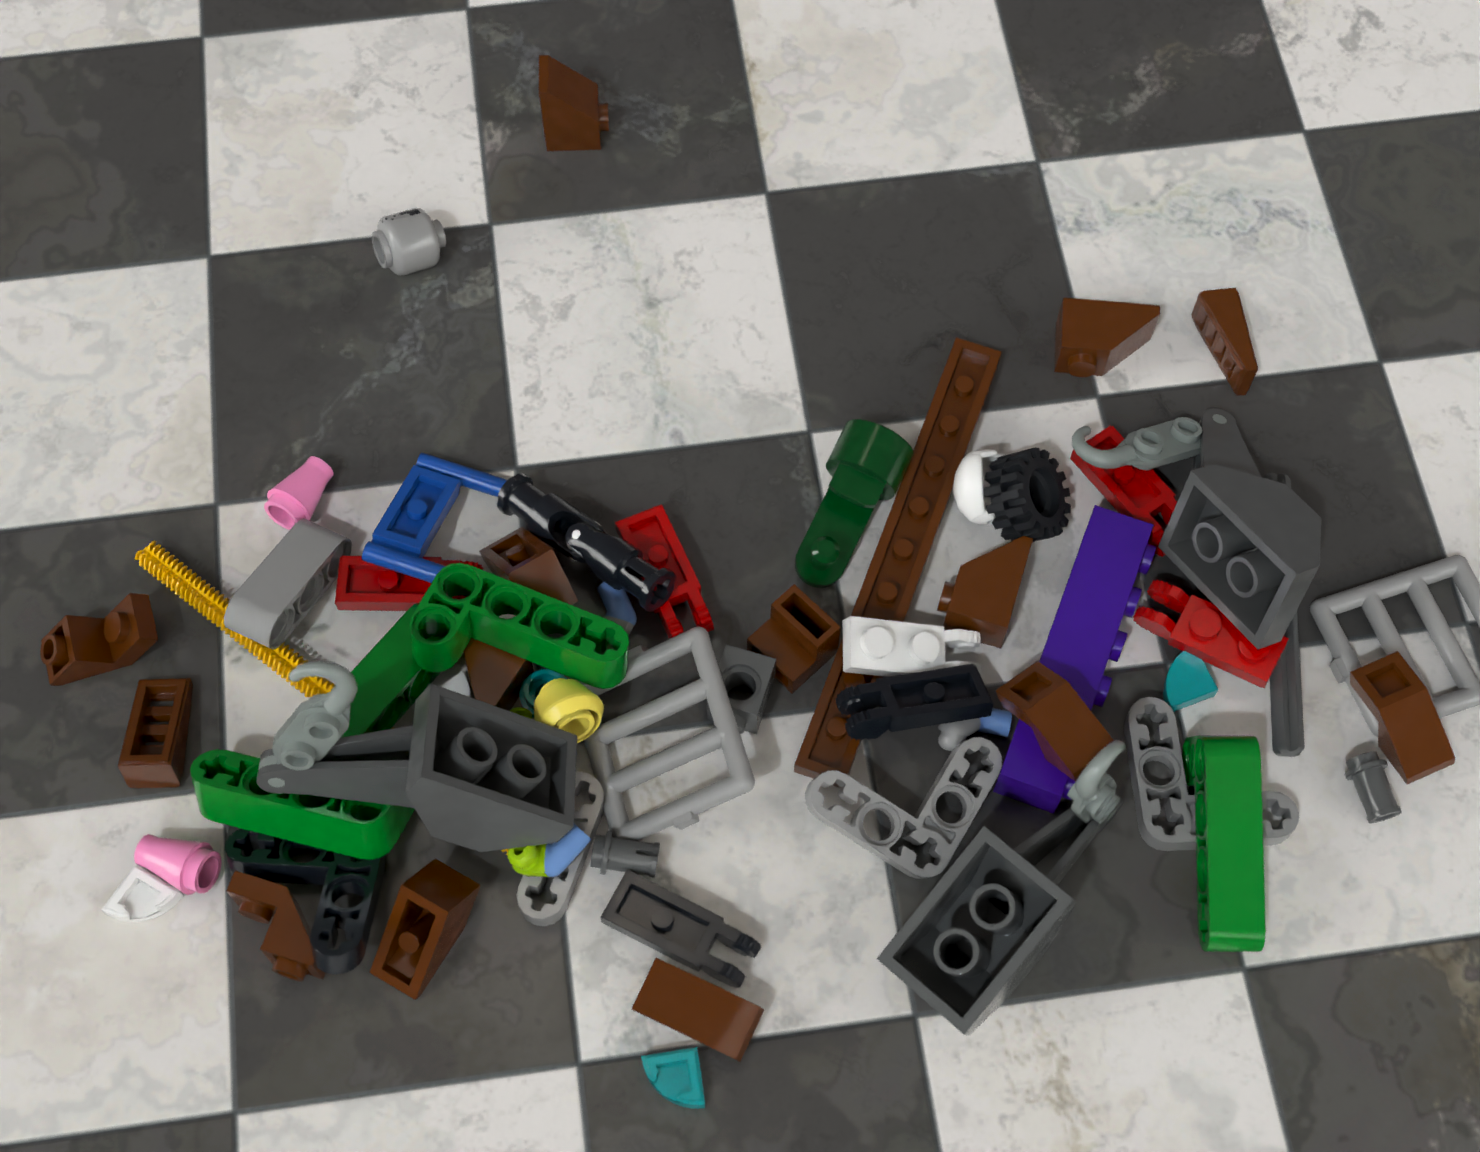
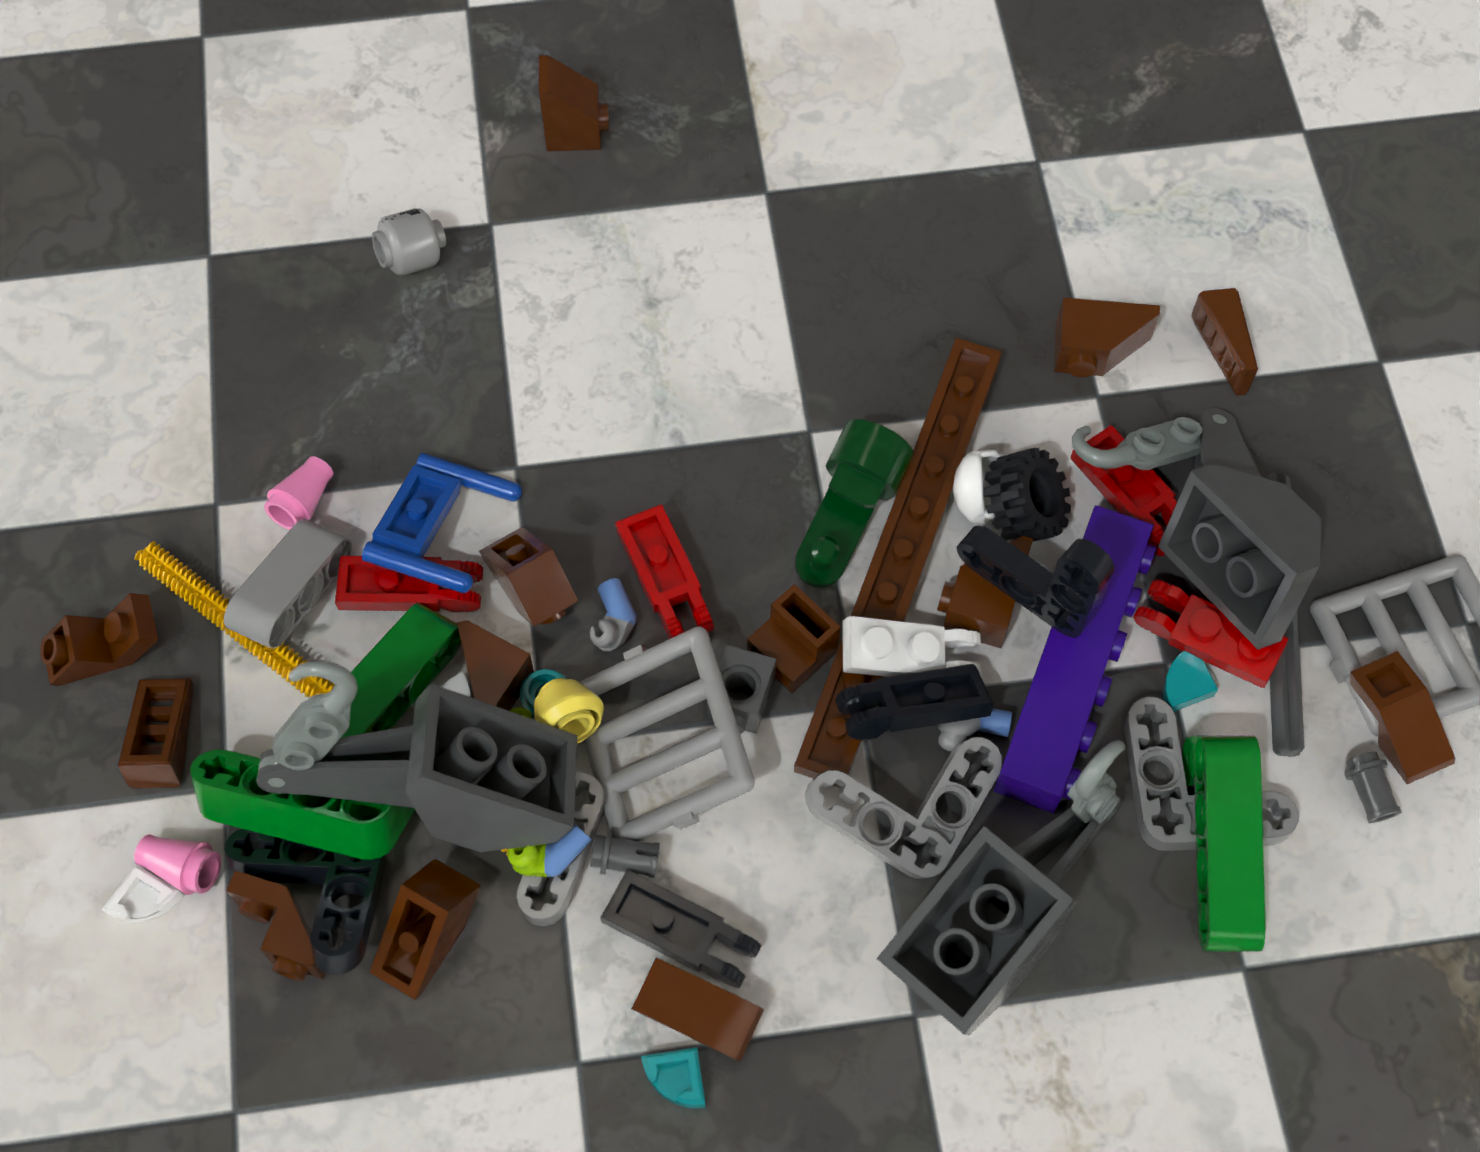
(590, 651): green beam -> none
(608, 556): black piece -> none
(1058, 717): reddish brown slope -> none
(1062, 598): none -> black beam

